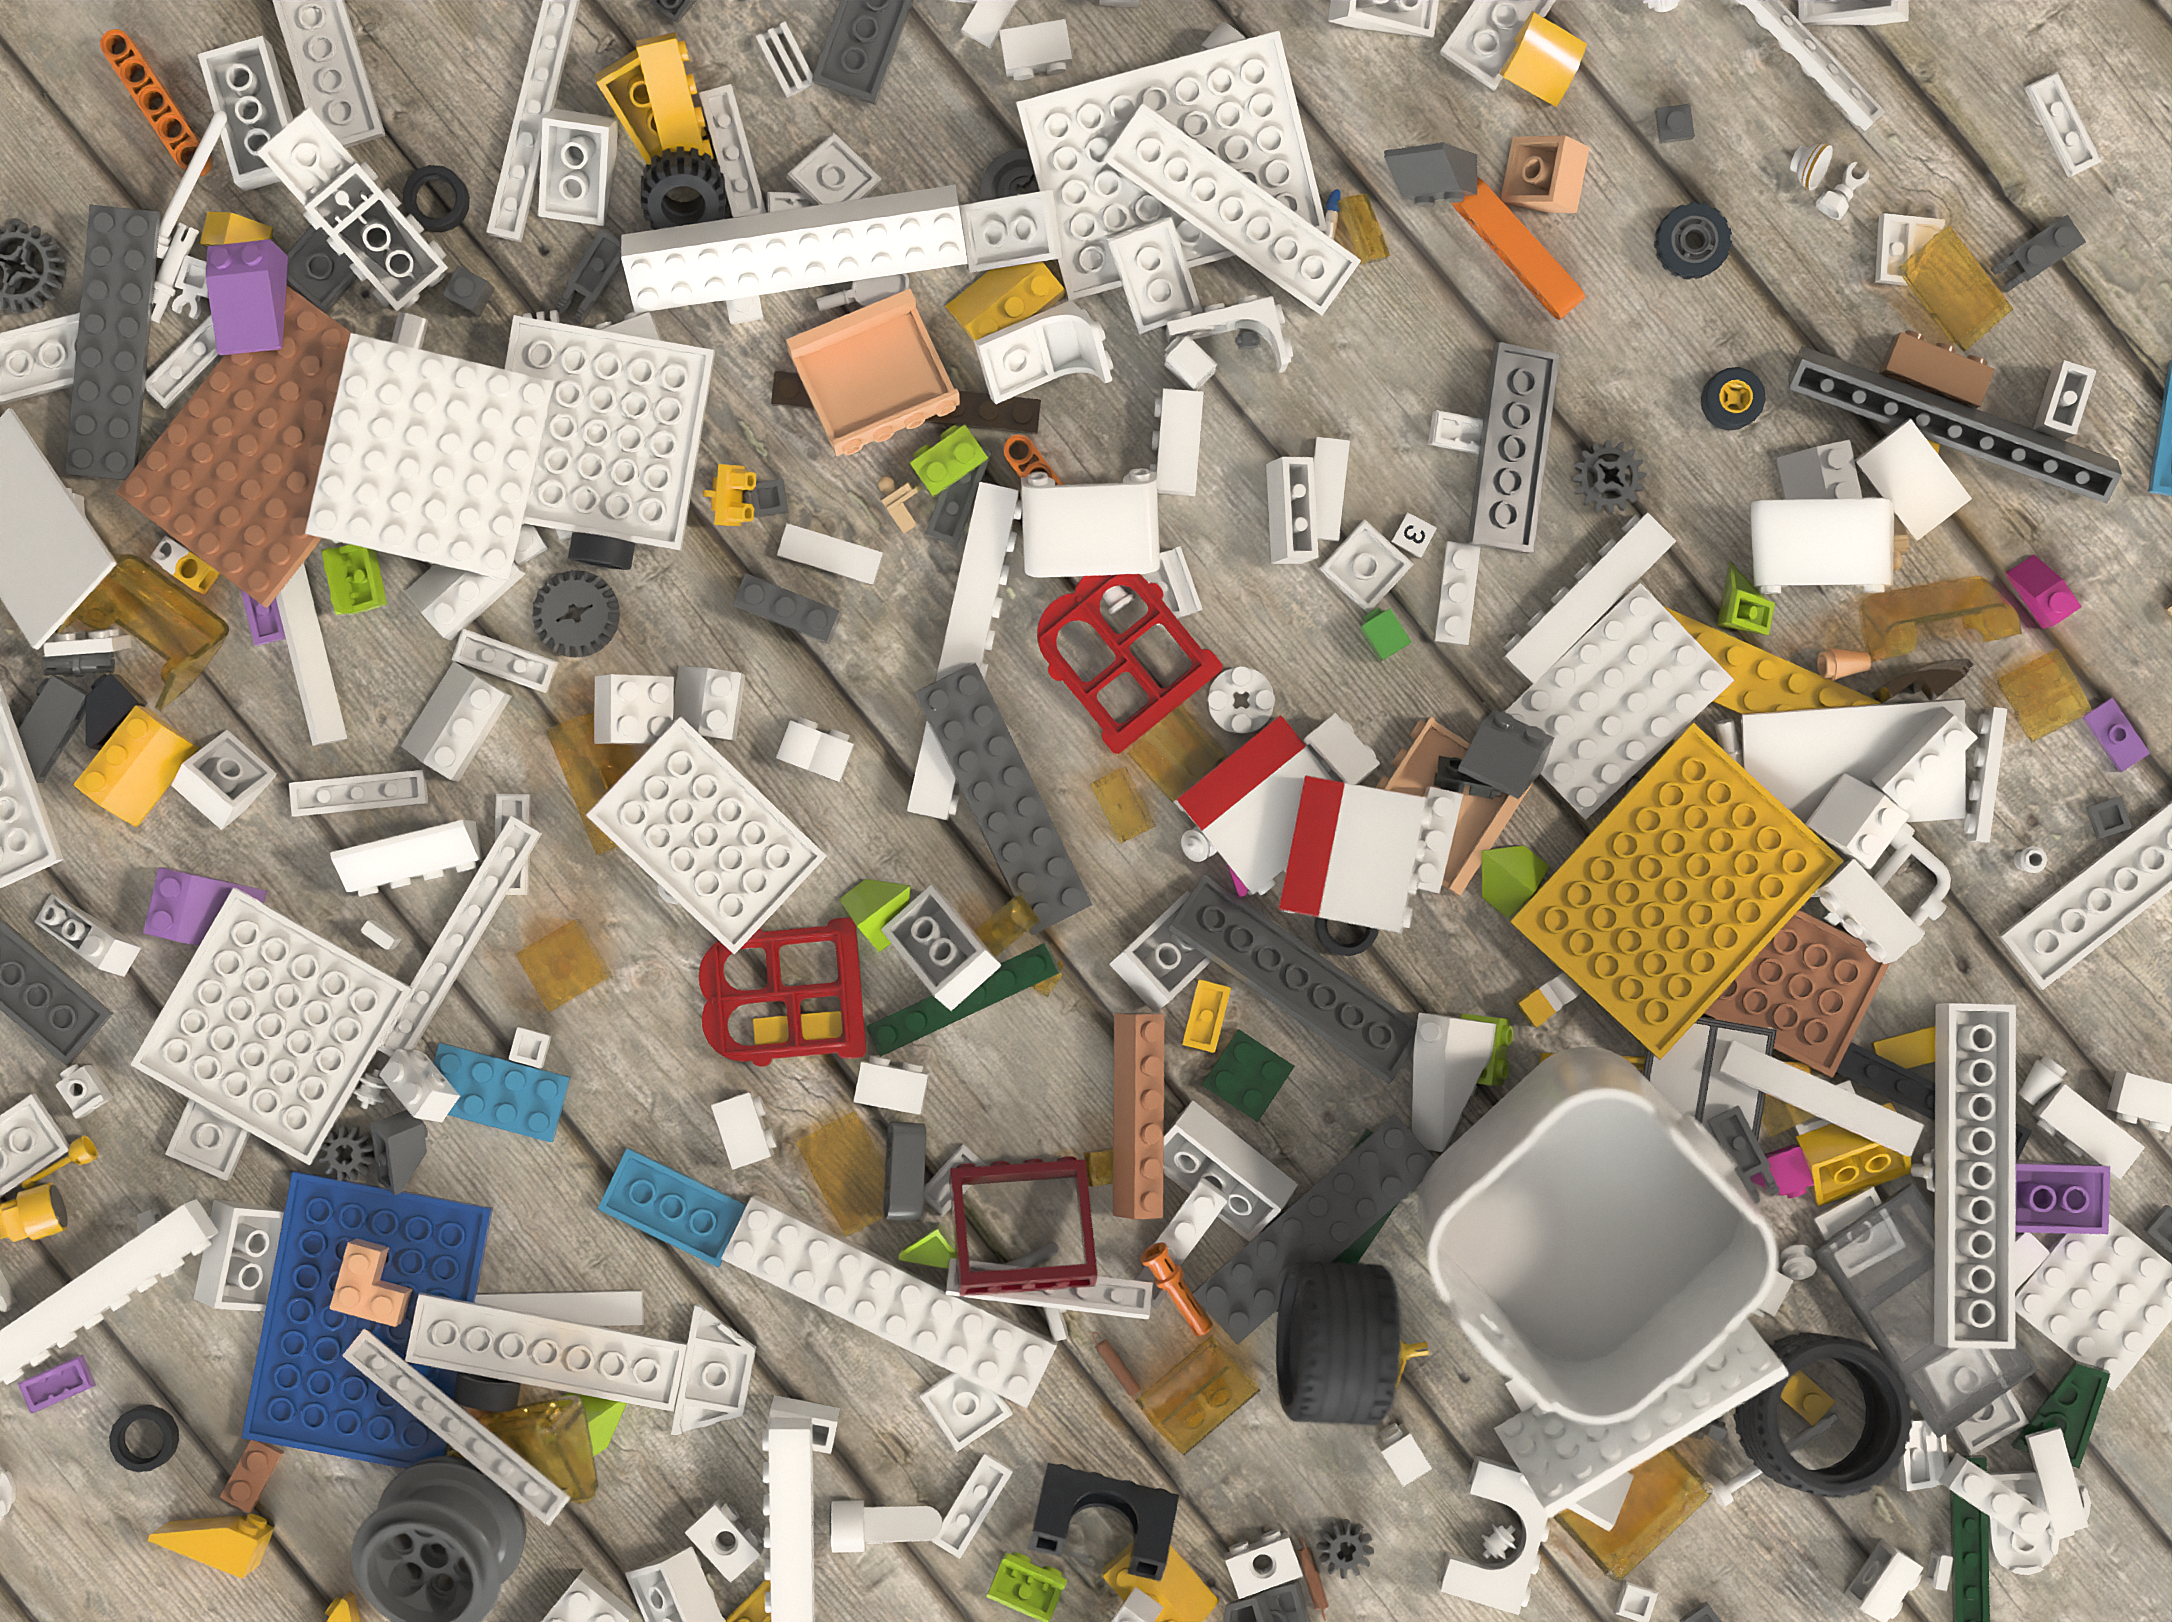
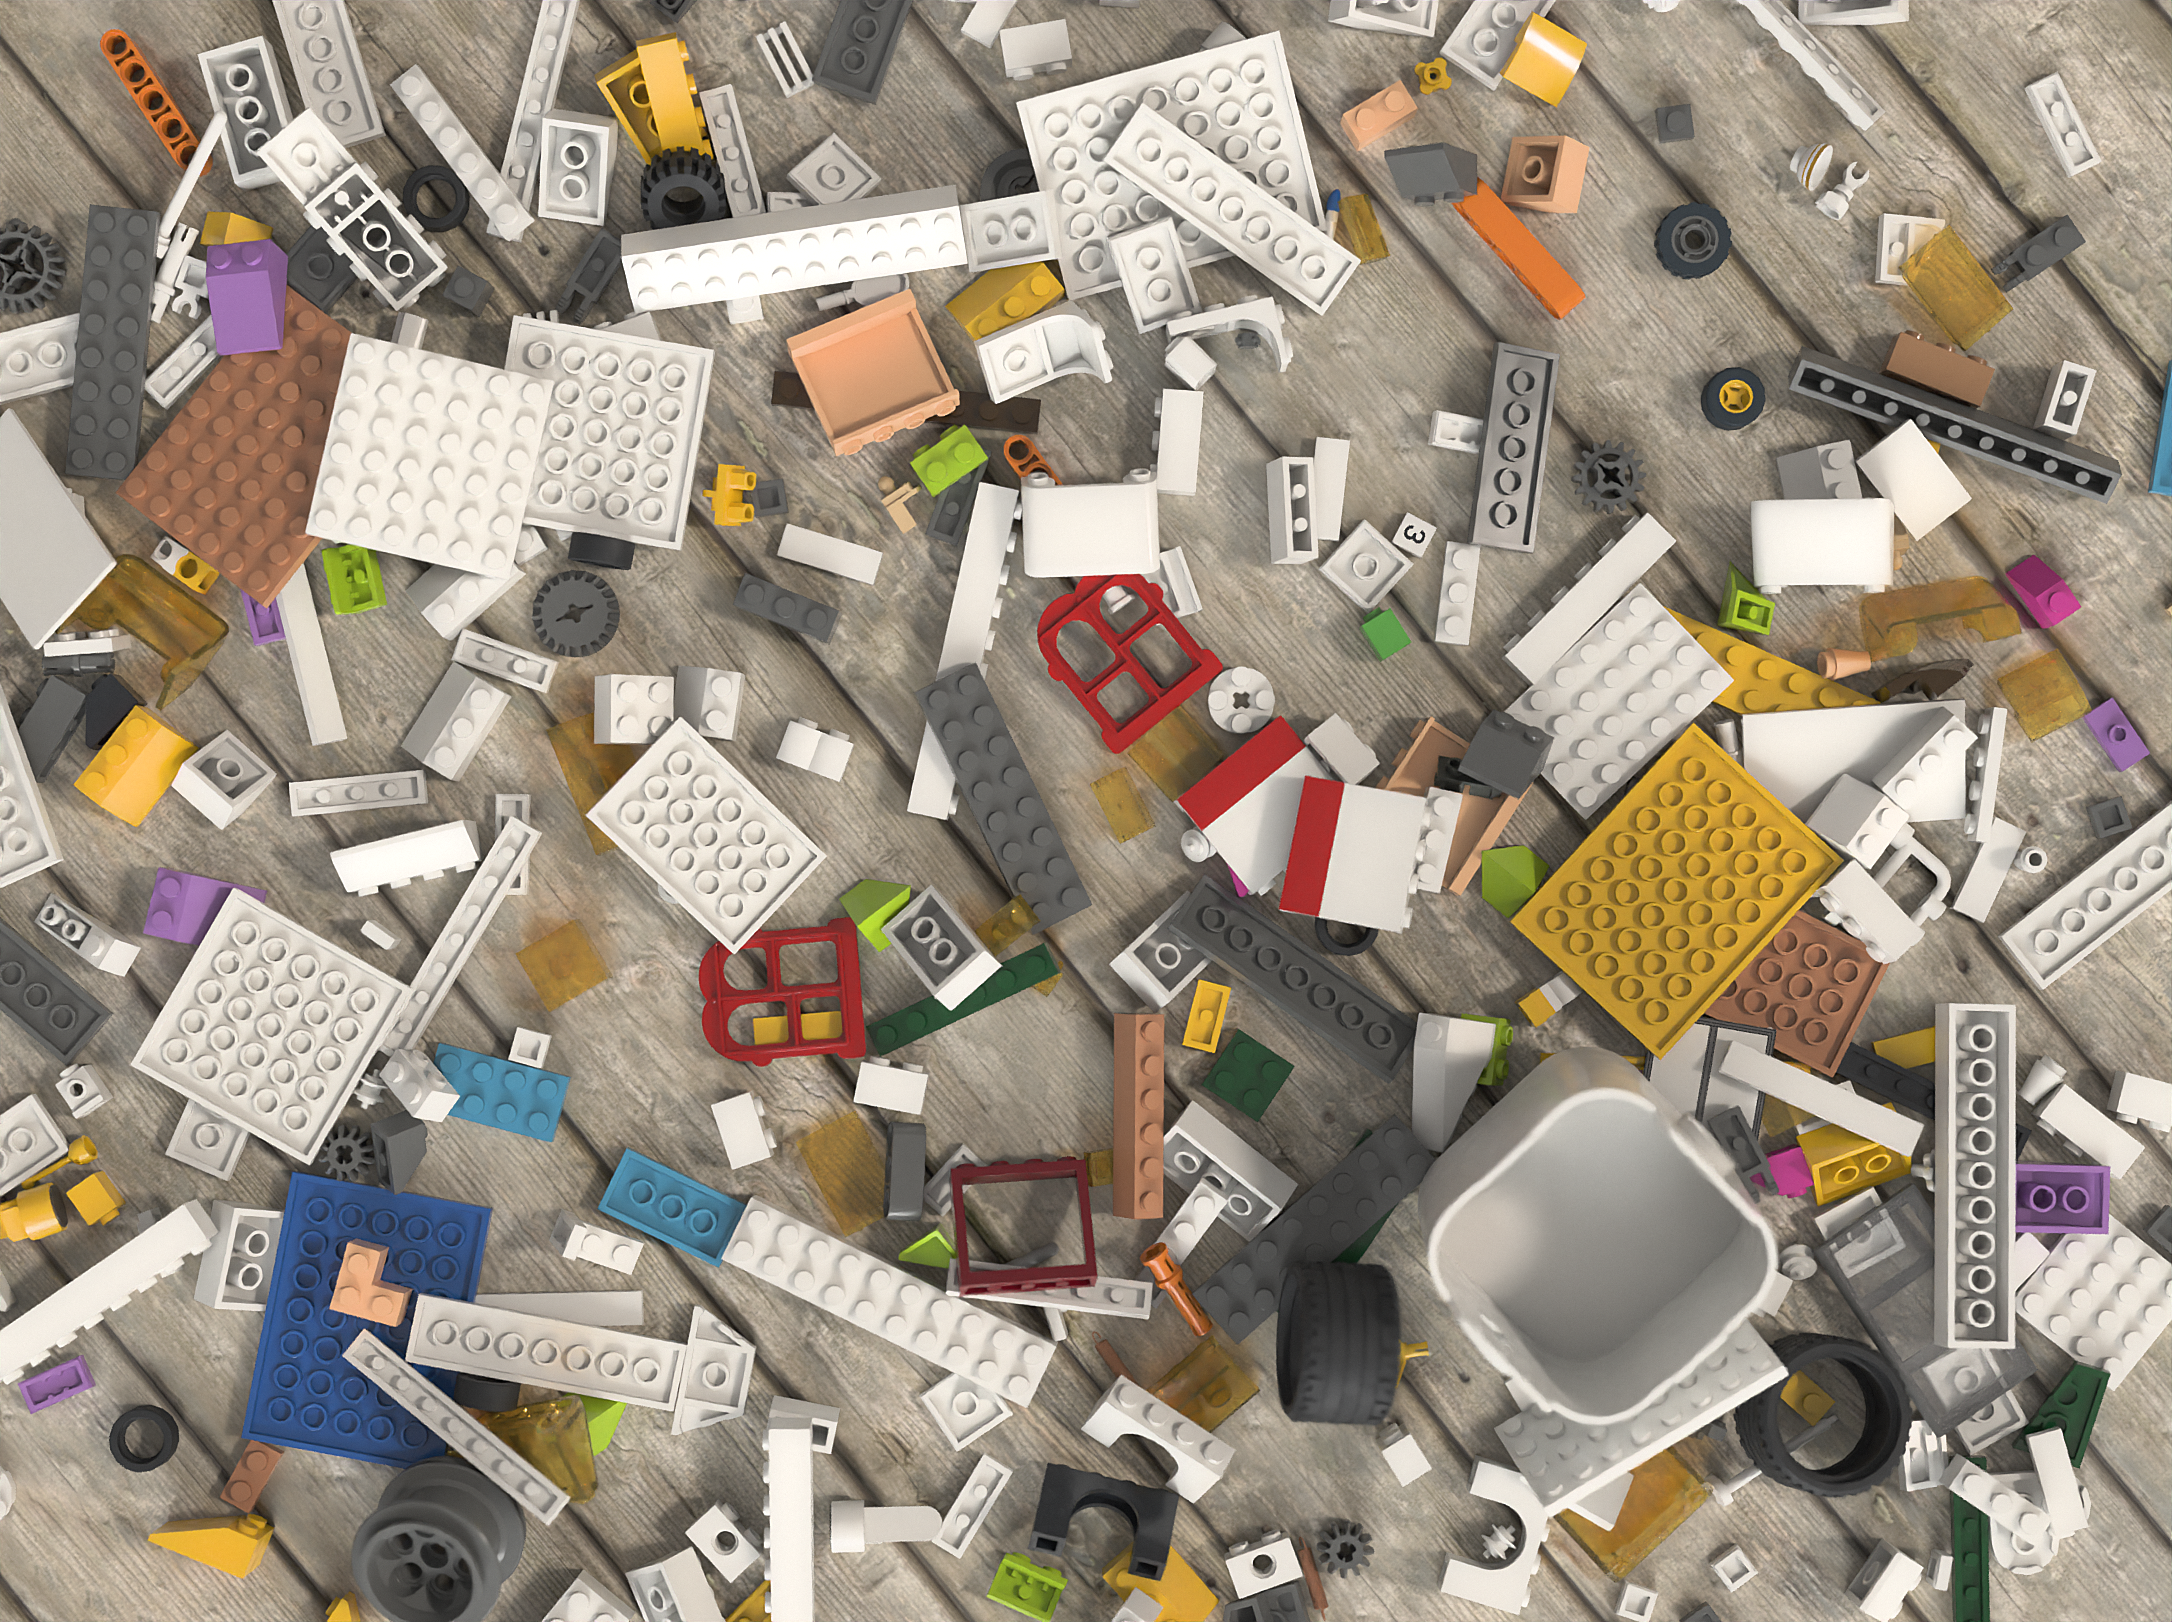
(96, 1199): none -> yellow brick
(462, 152): none -> white plate
(594, 1243): none -> white bracket
(1131, 1409): none -> white arch
(1378, 115): none -> light nougat piece
(1430, 85): none -> yellow plate
(1733, 1567): none -> white tile
(1988, 870): none -> white tile

